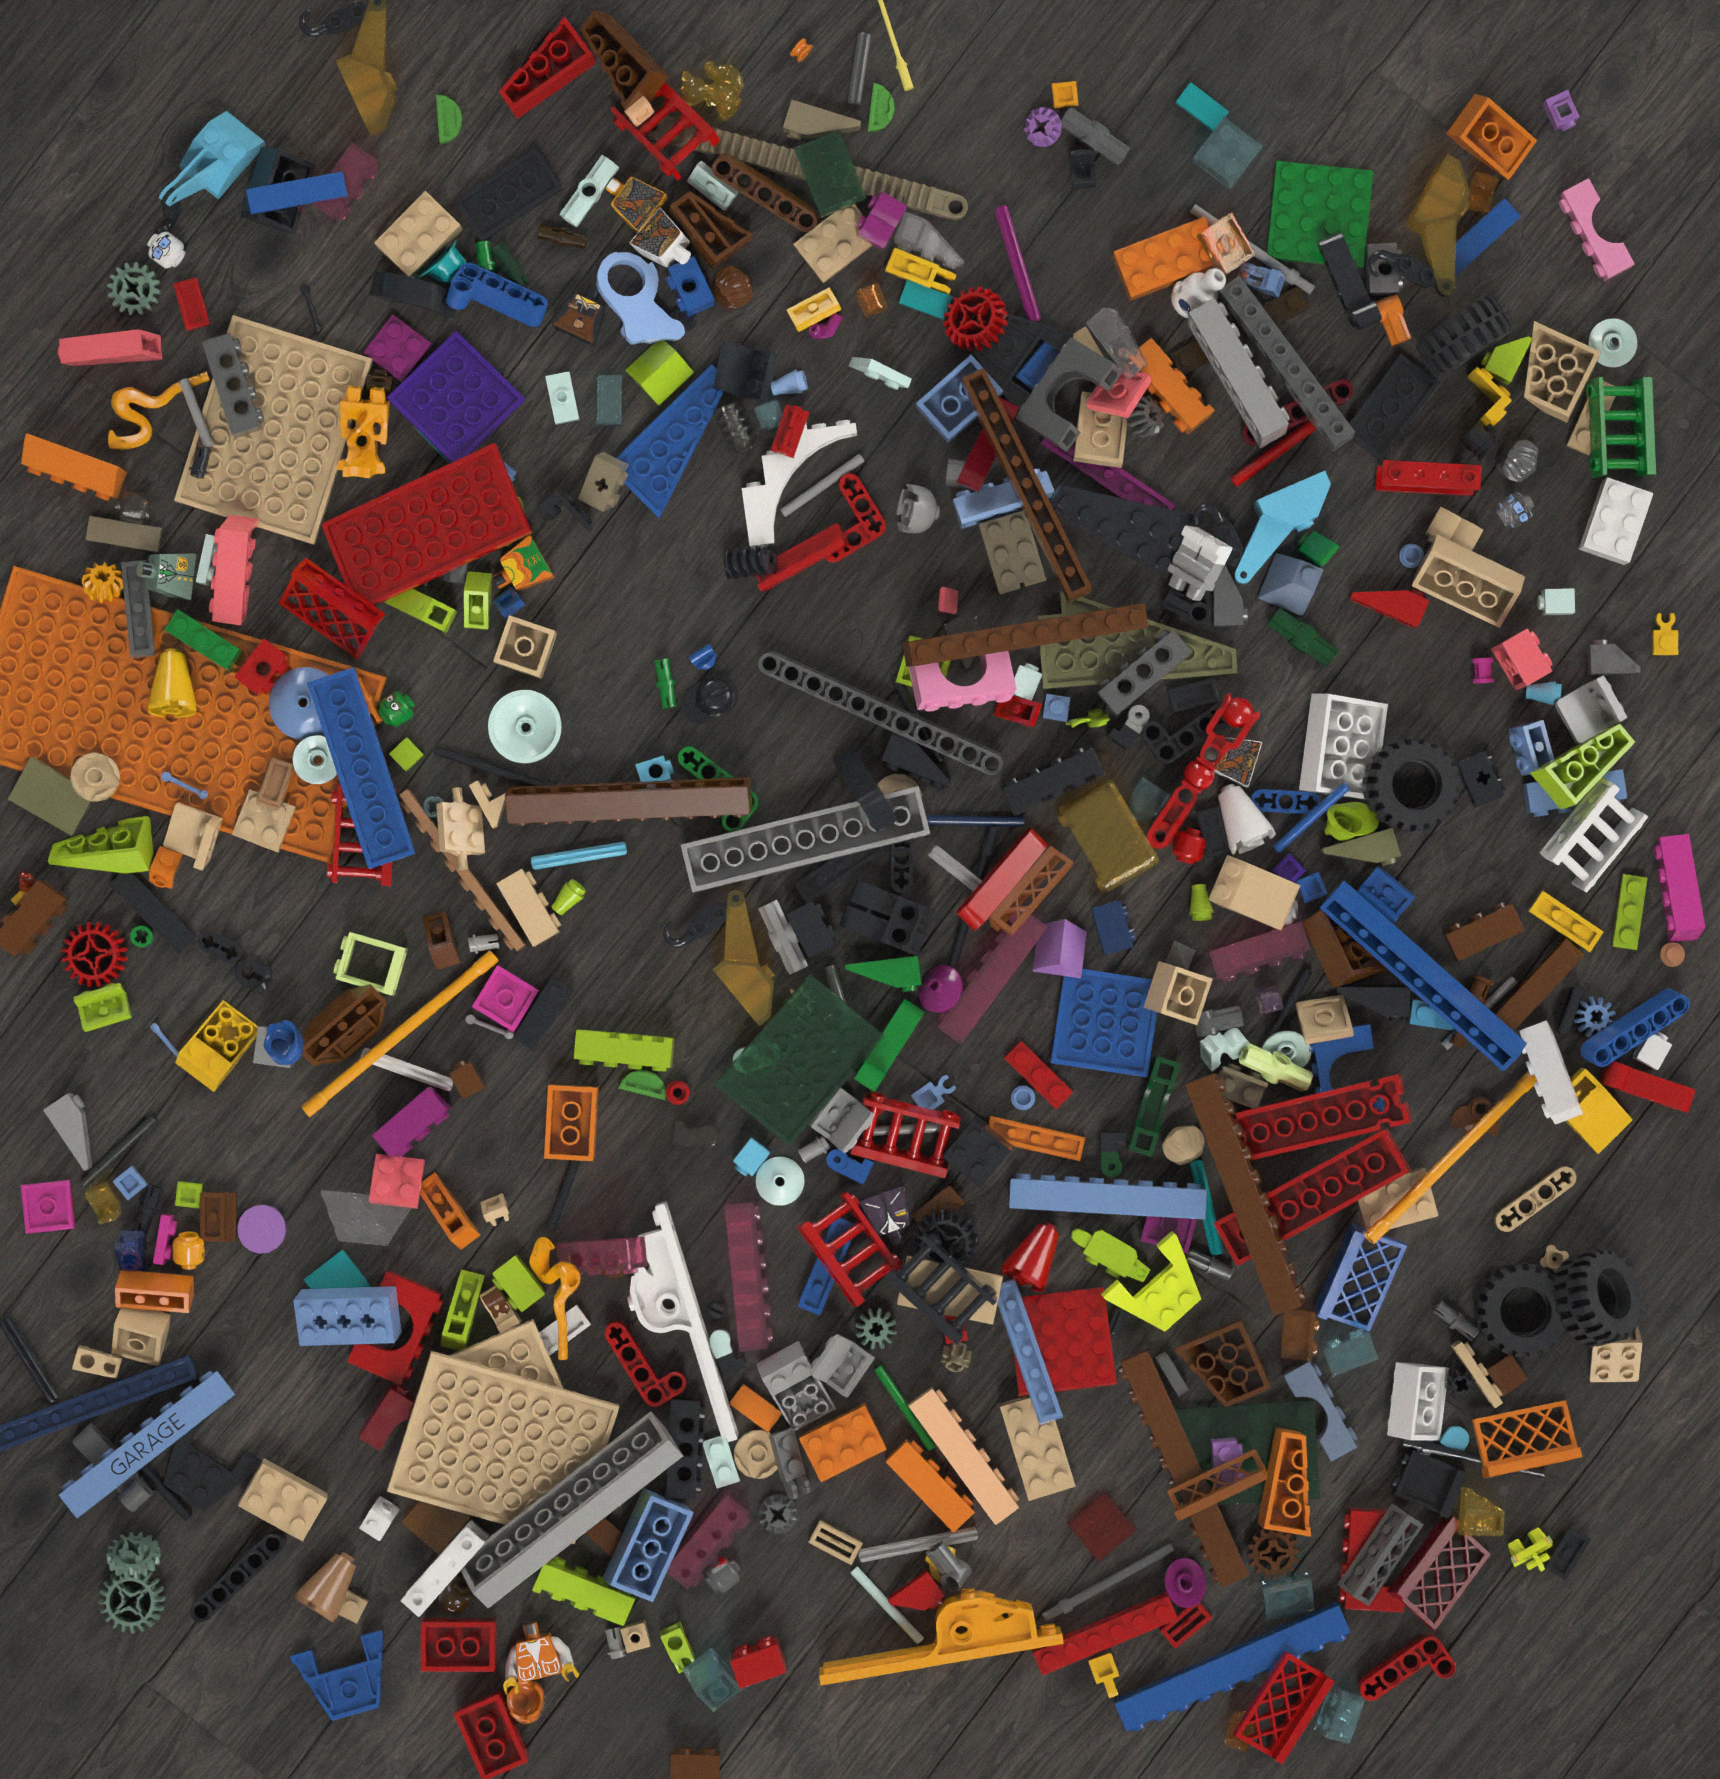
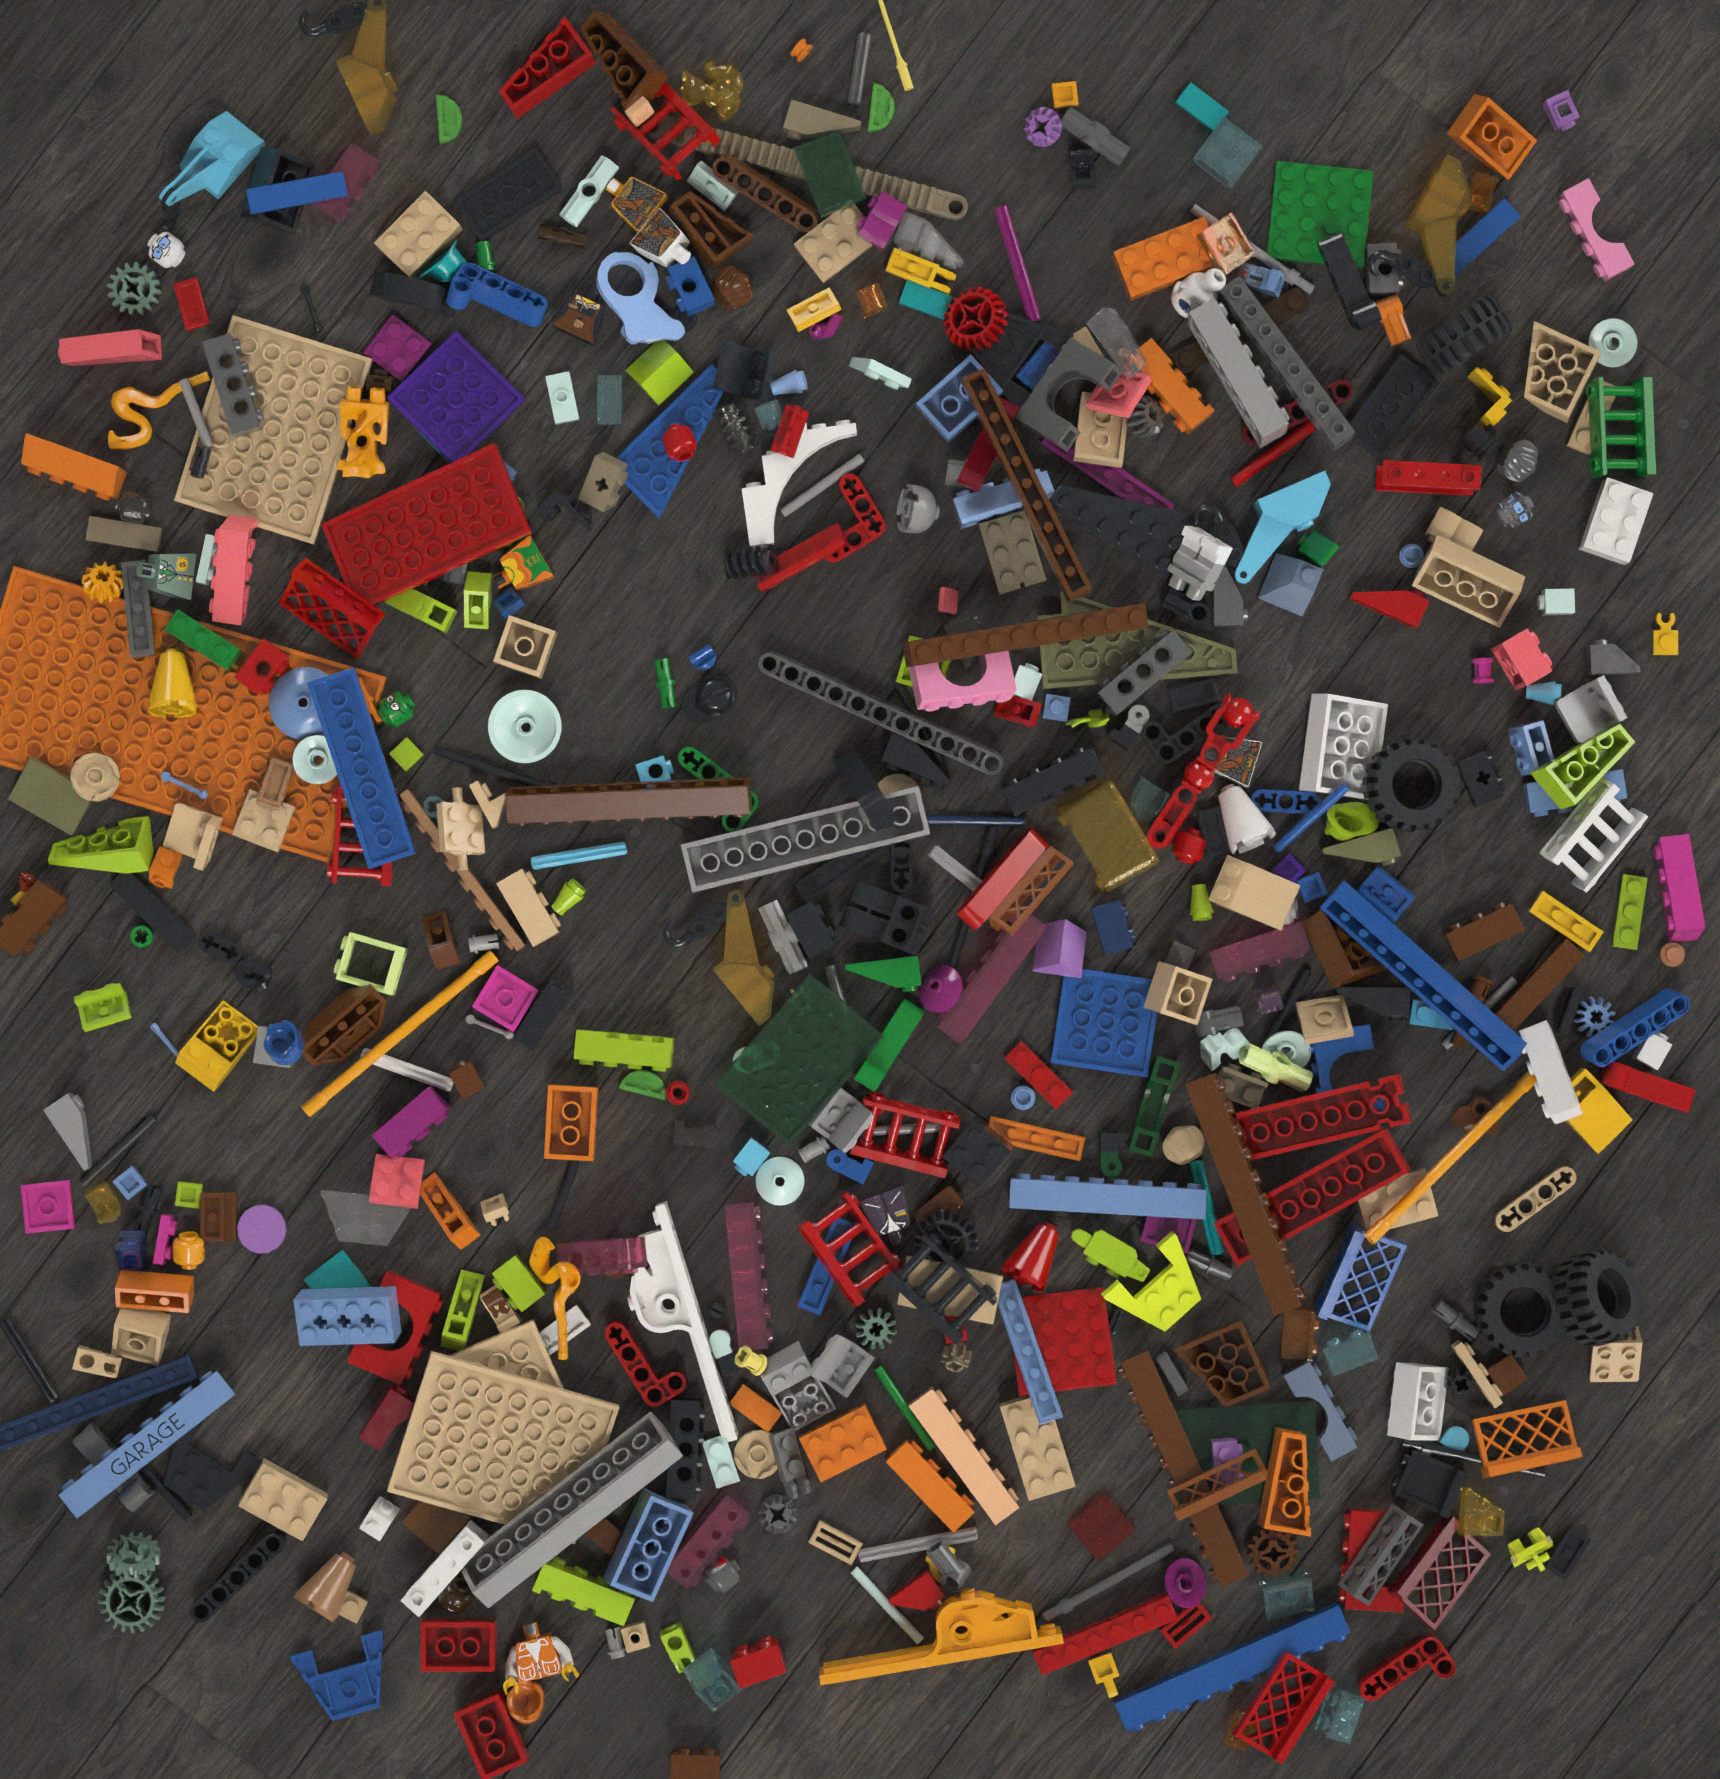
(93, 943): red gear -> none
(509, 264): clear green pin -> none
(679, 442): none -> red head
(751, 1360): none -> light yellow bush
(930, 1096): medium blue plate -> none
(1303, 637): dark green piece -> none
(1505, 359): lime slope -> none
(1551, 1252): tan plate -> none

